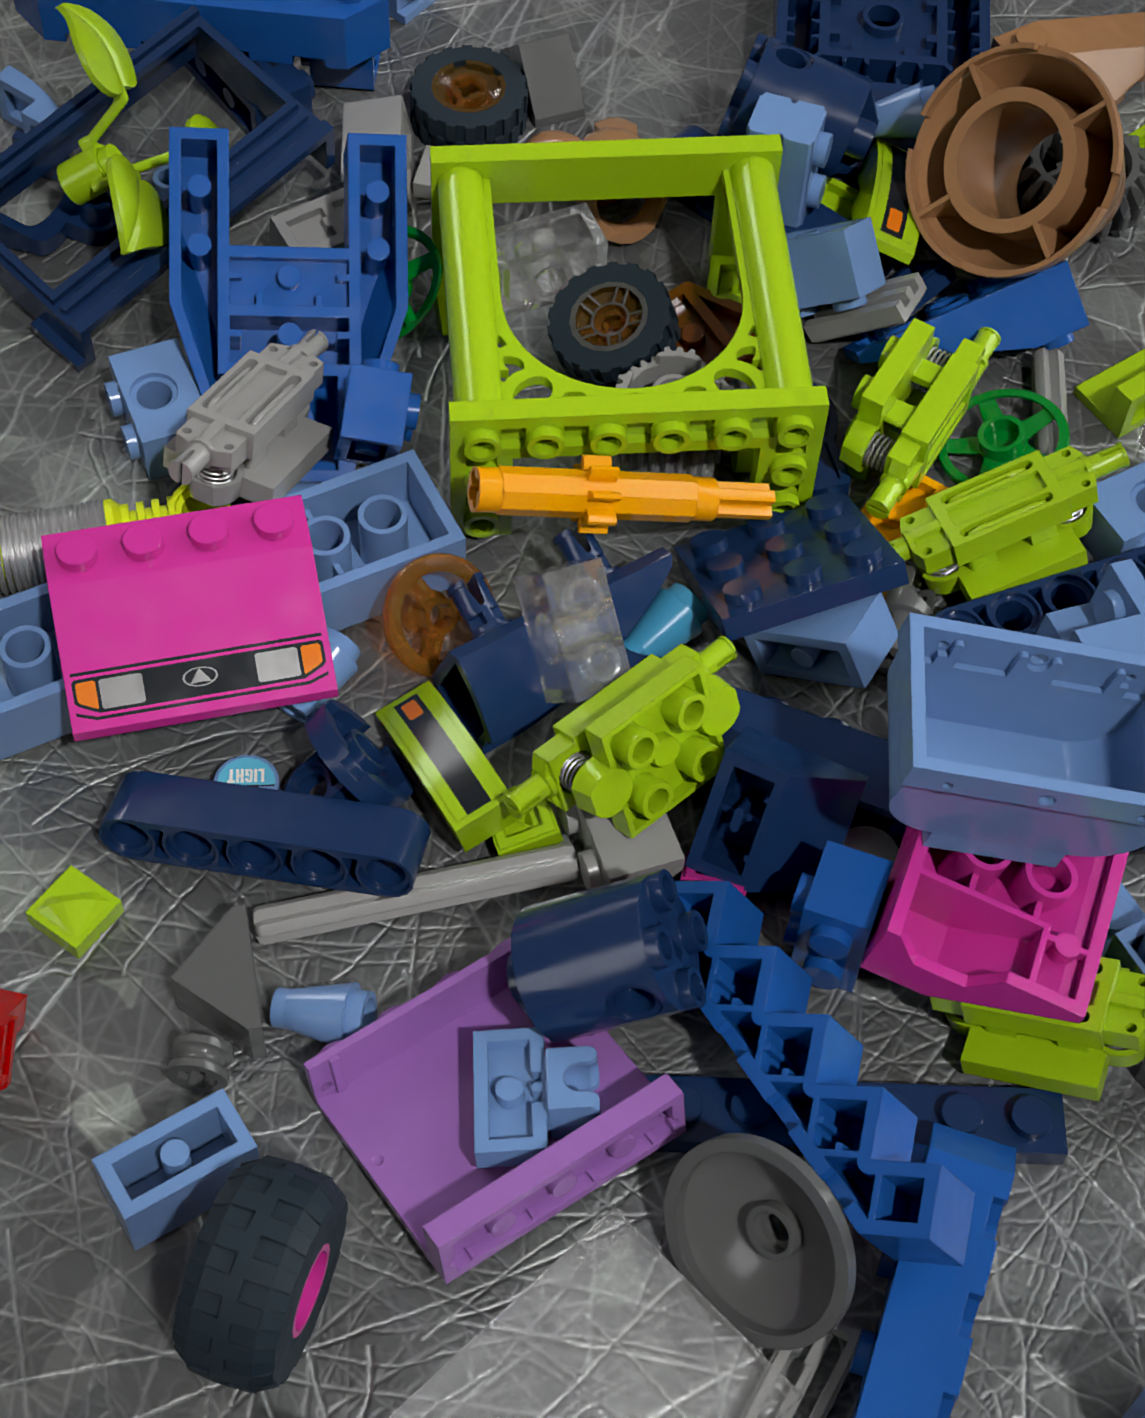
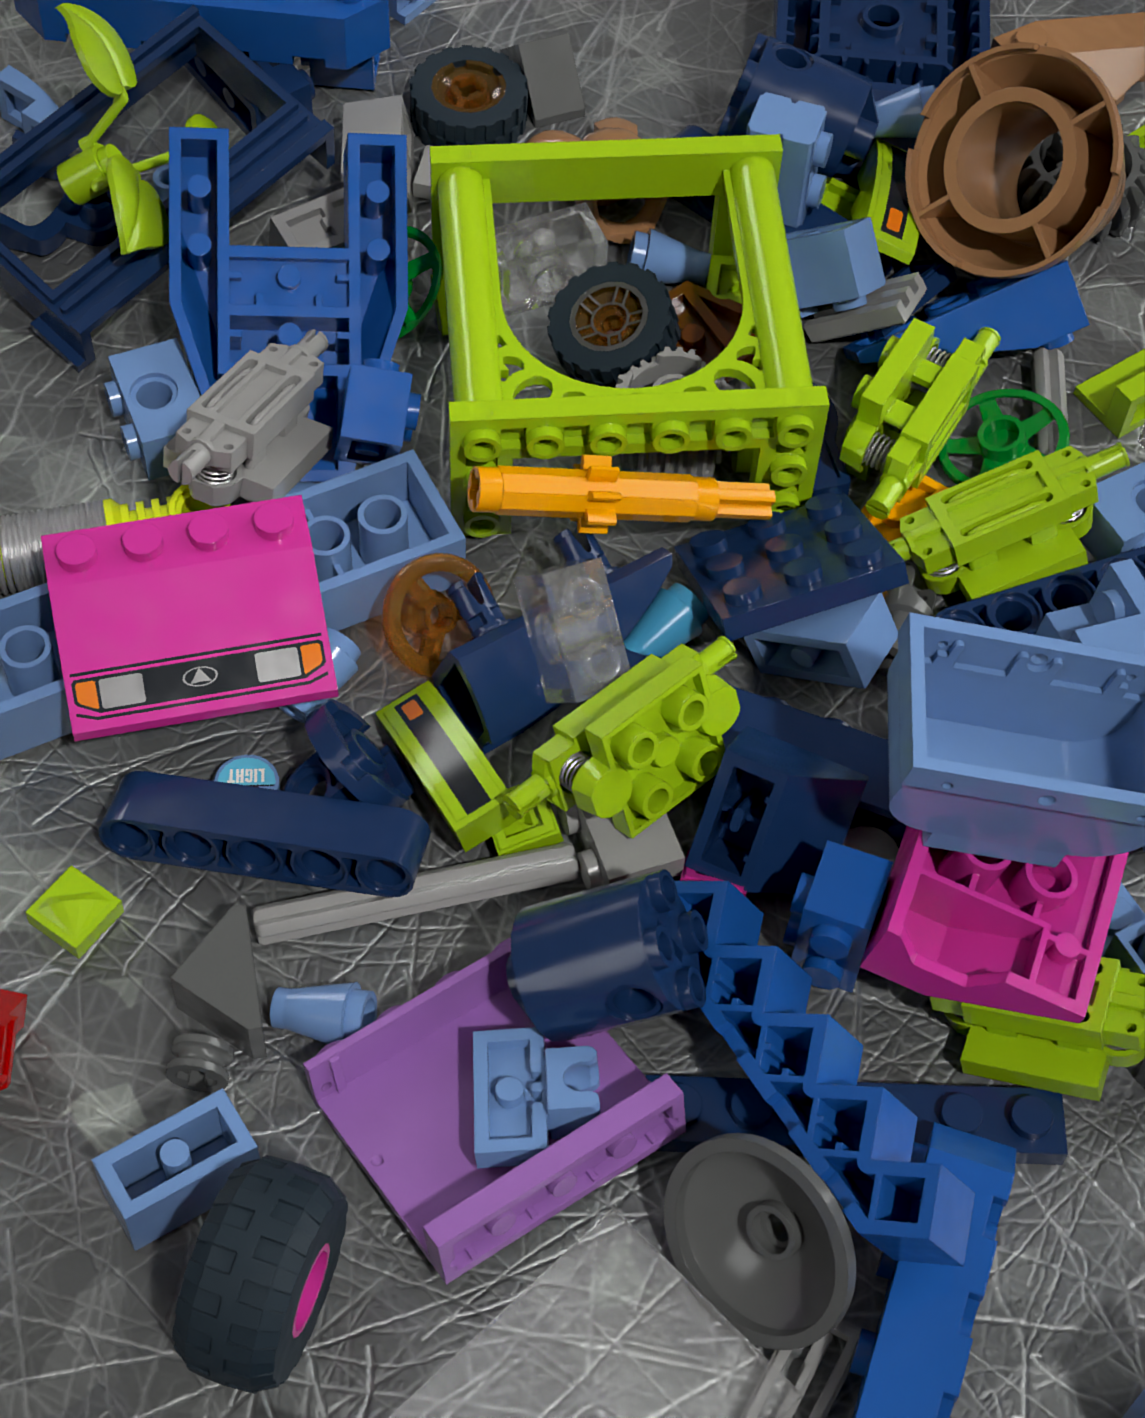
(668, 258): none -> medium blue cone

